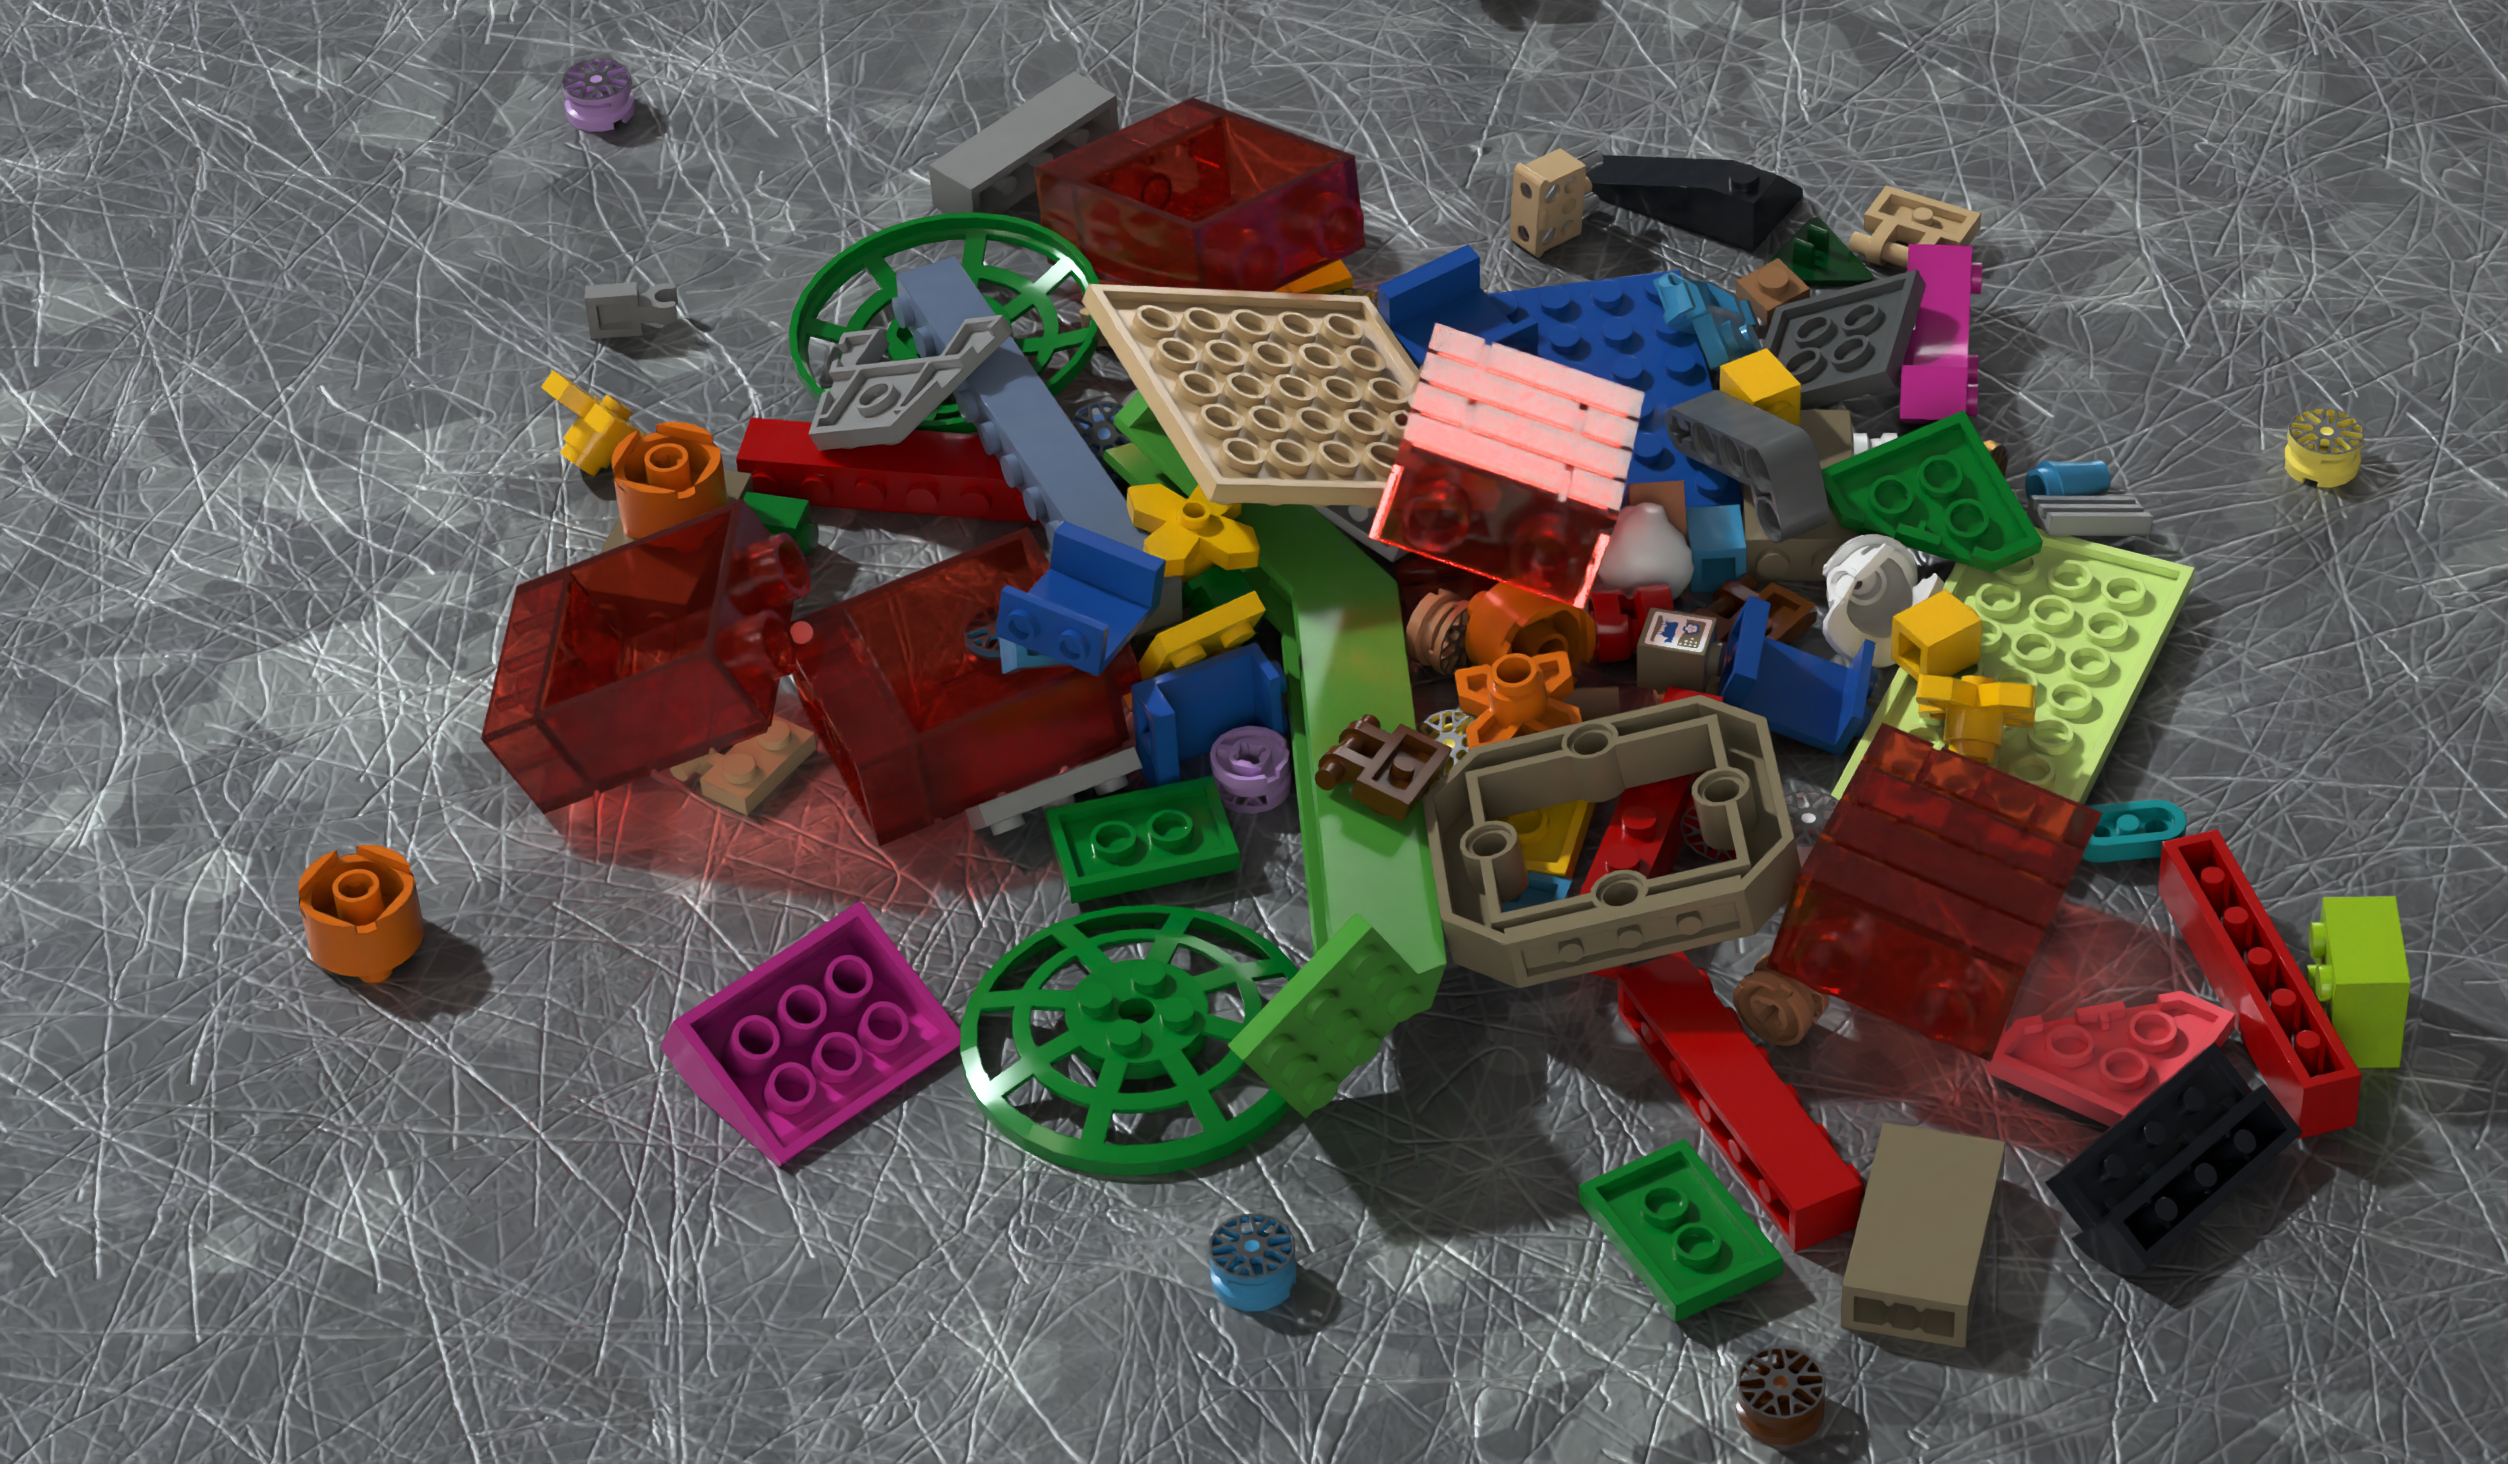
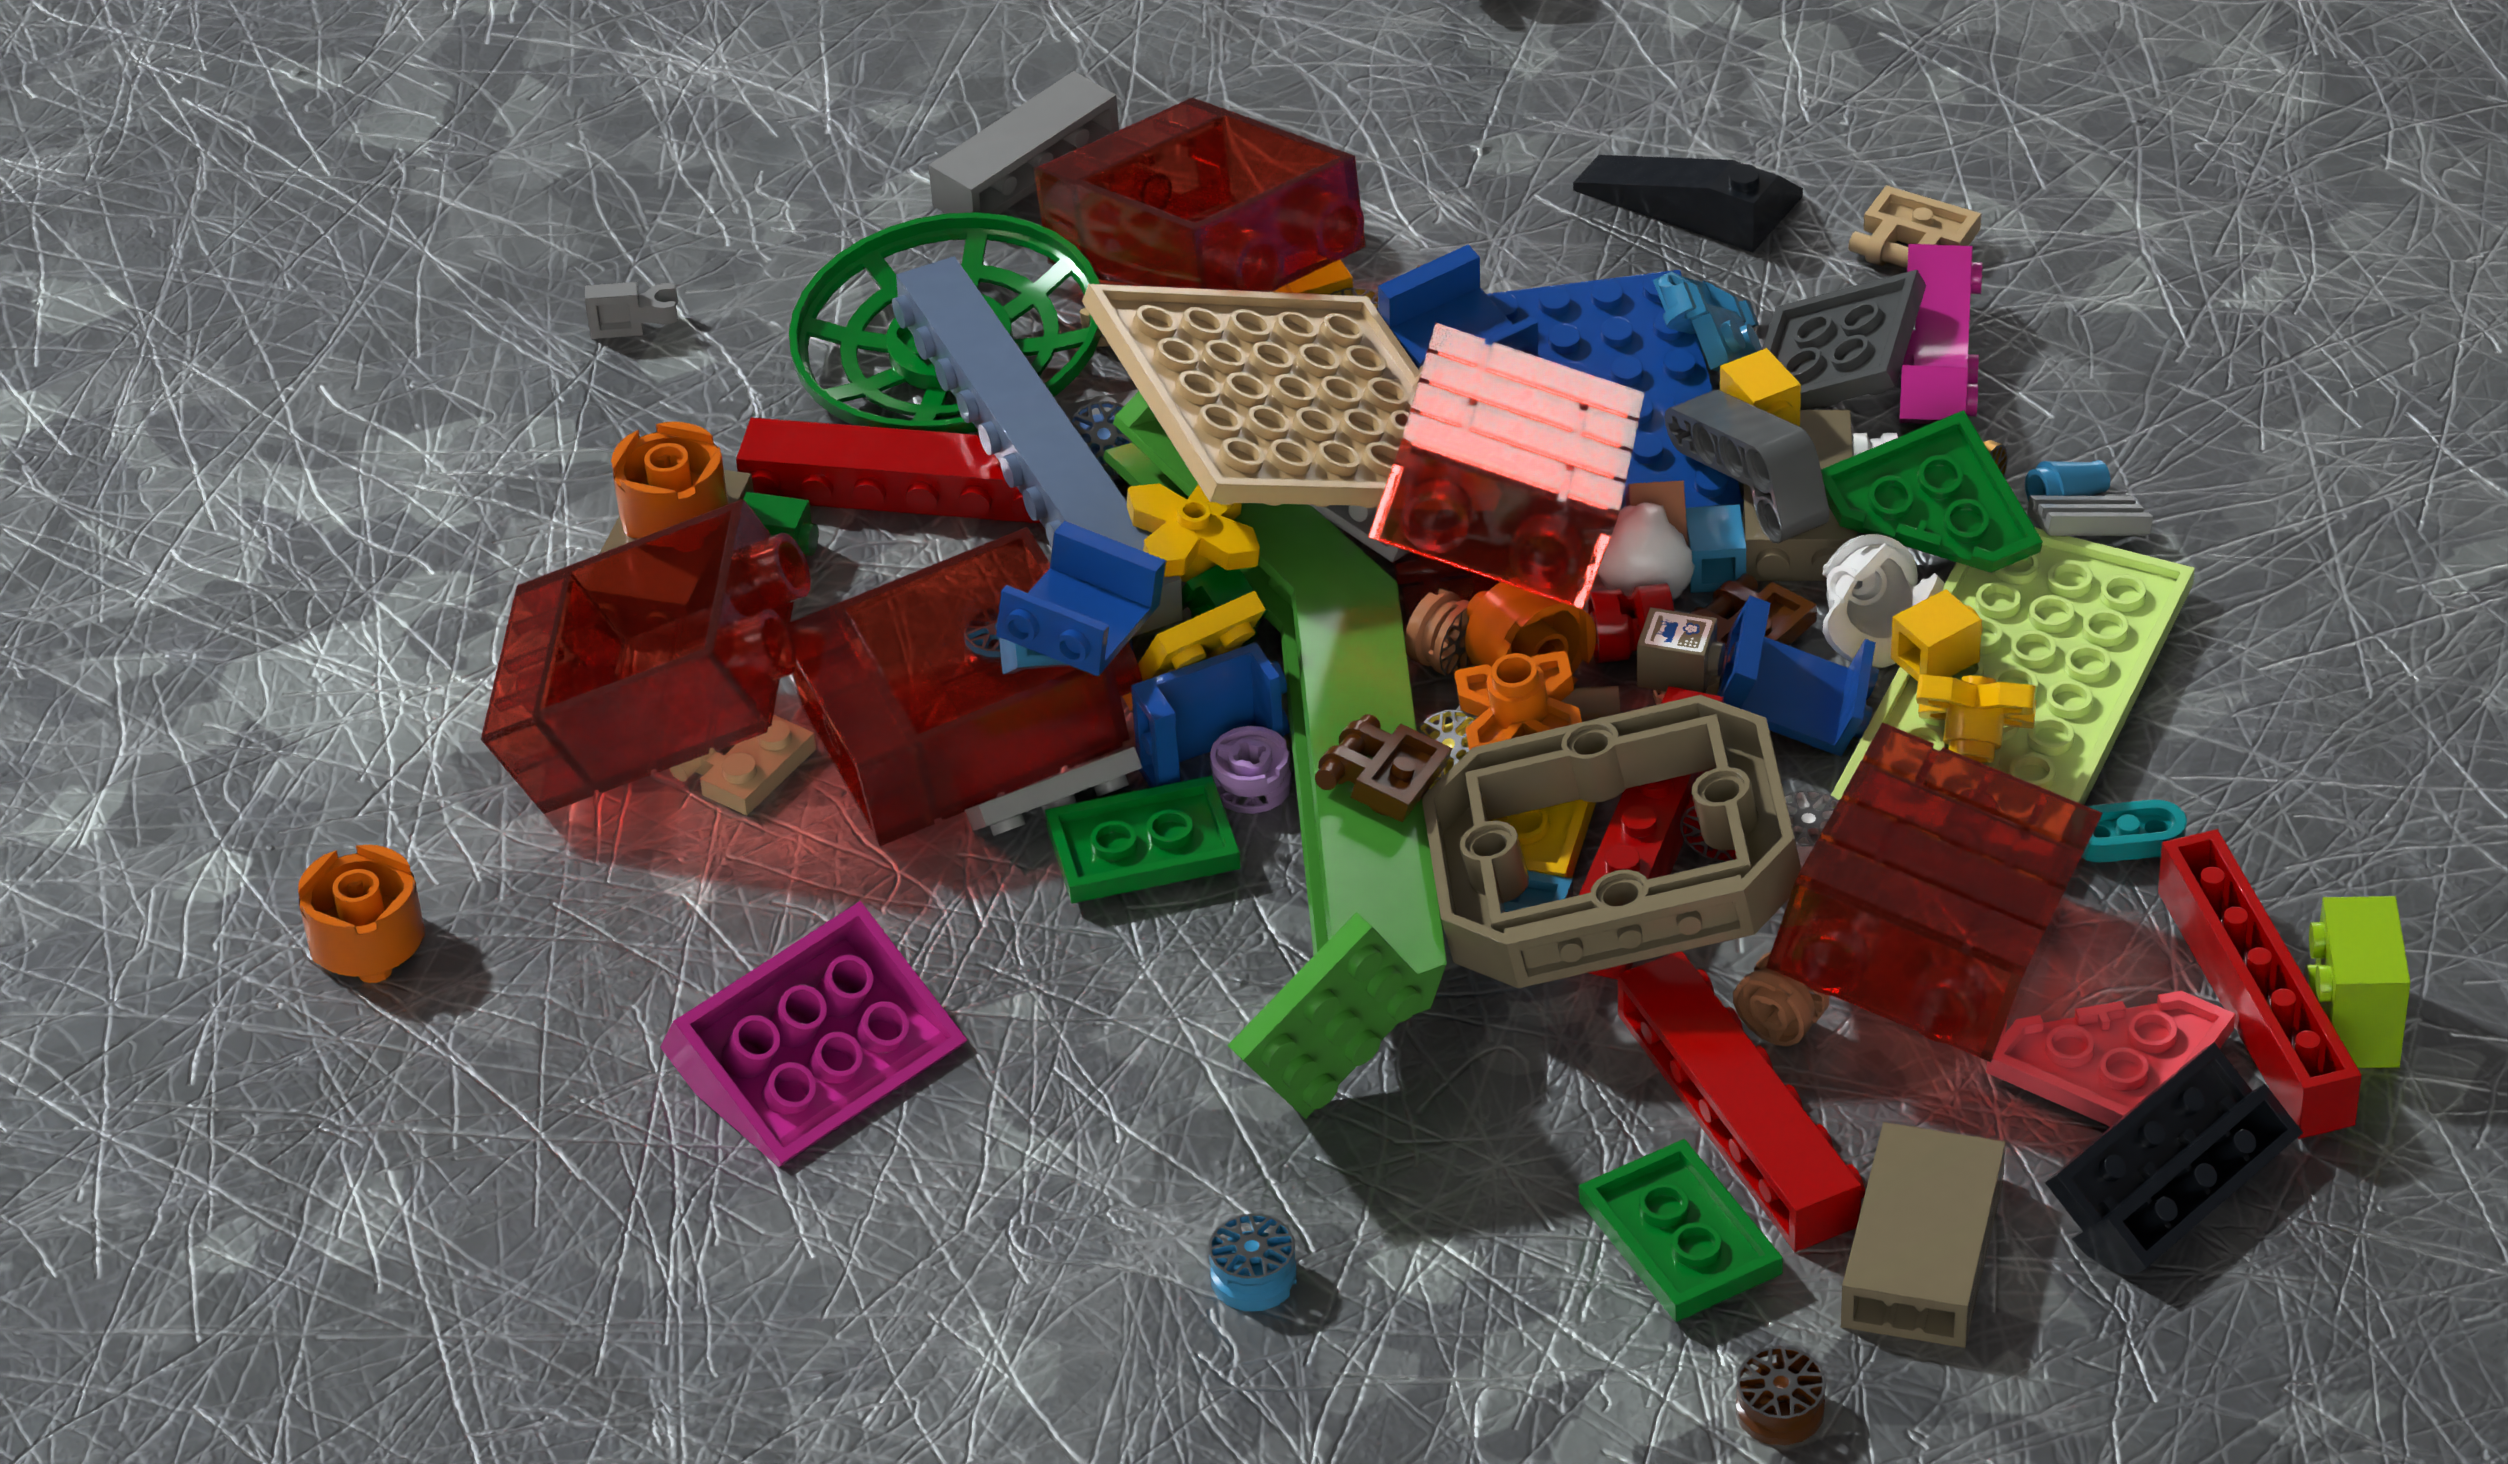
(596, 429): yellow plant -> none
(598, 97): lavender wheel -> none
(801, 632): coral piece -> none
(890, 399): light grey wing -> none
(1122, 1047): green dish -> none
(1551, 199): tan piece -> none
(1771, 287): medium nougat plate -> none
(1822, 257): dark green piece -> none
(2324, 449): light yellow wheel -> none

